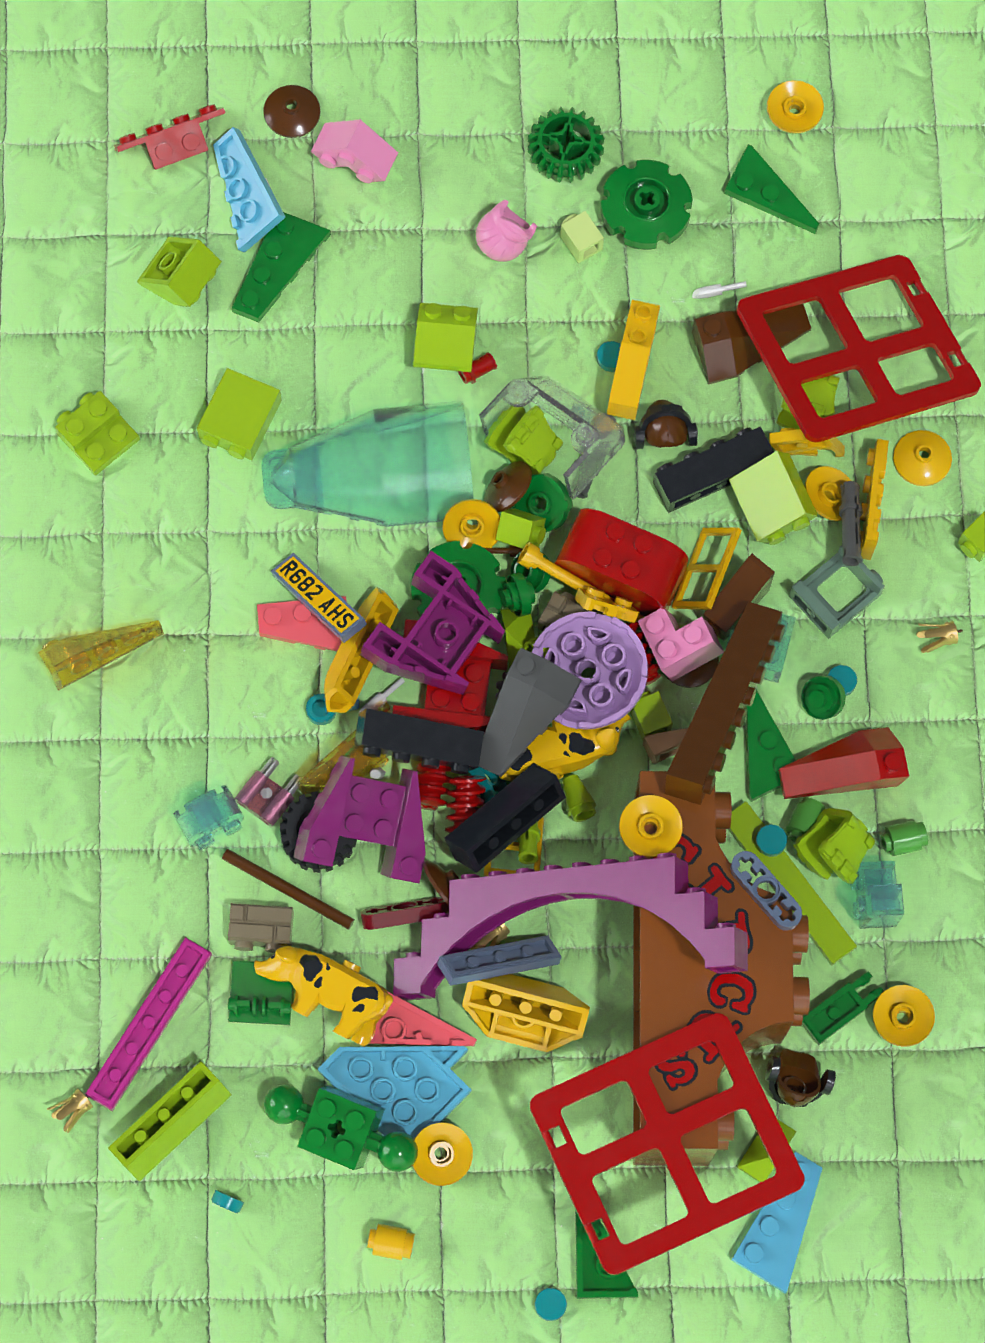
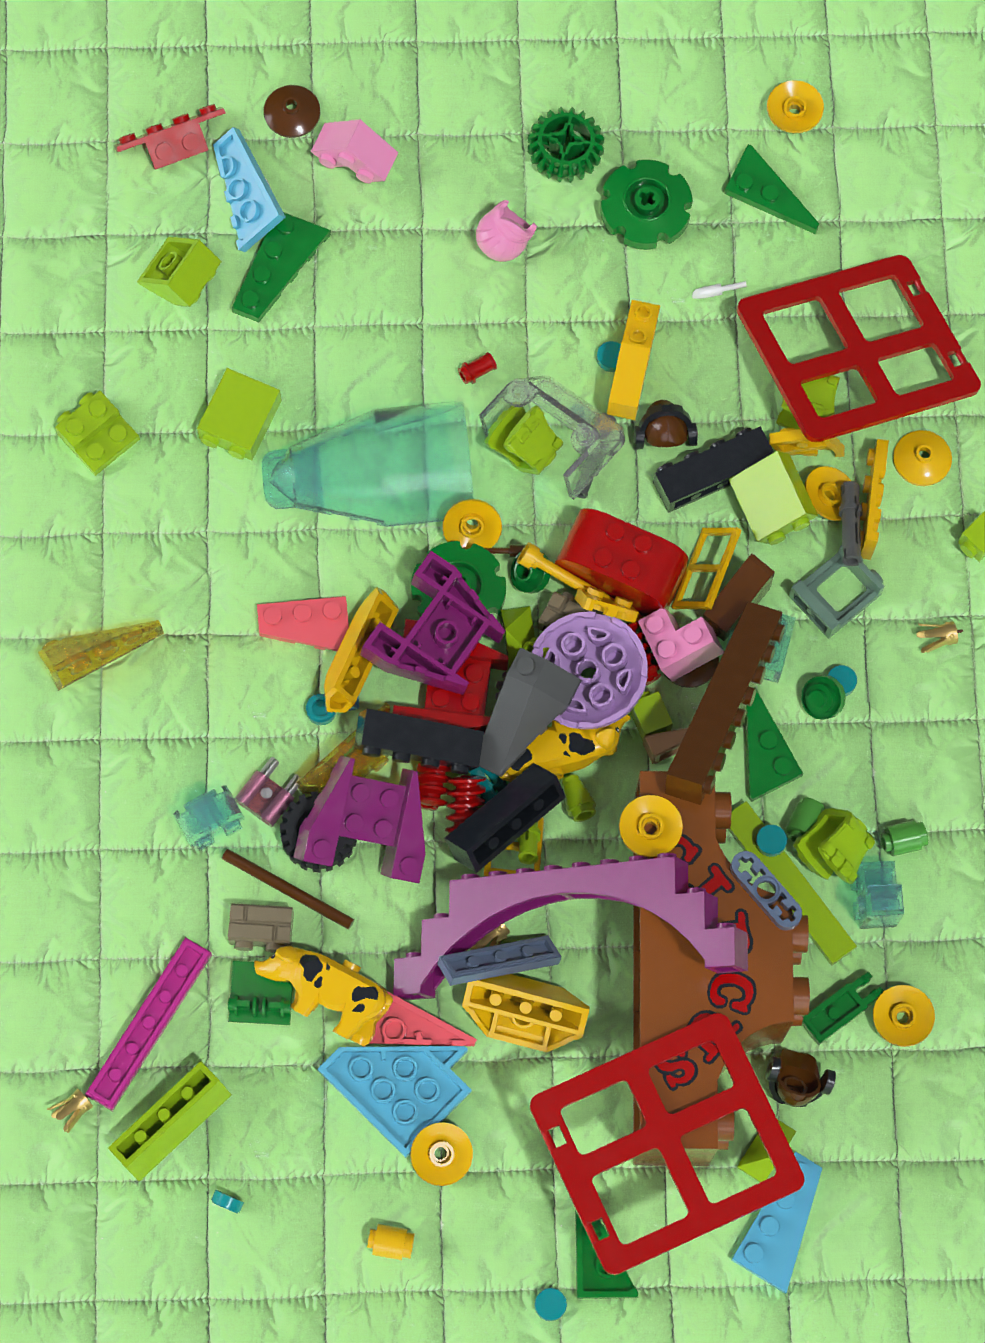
(319, 597): tile -> none
(359, 1117): green brick -> none
(377, 773): white piece -> none
(380, 698): white piece -> none
(402, 913): dark red beam -> none
(439, 878): reddish brown dish -> none
(445, 337): lime slope -> none
(508, 486): reddish brown dish -> none
(518, 594): green plate -> none
(520, 528): lime brick -> none
(556, 497): green plate -> none
(581, 236): yellowish green brick -> none
(727, 347): reddish brown wedge -> none
(854, 763): red wedge -> none

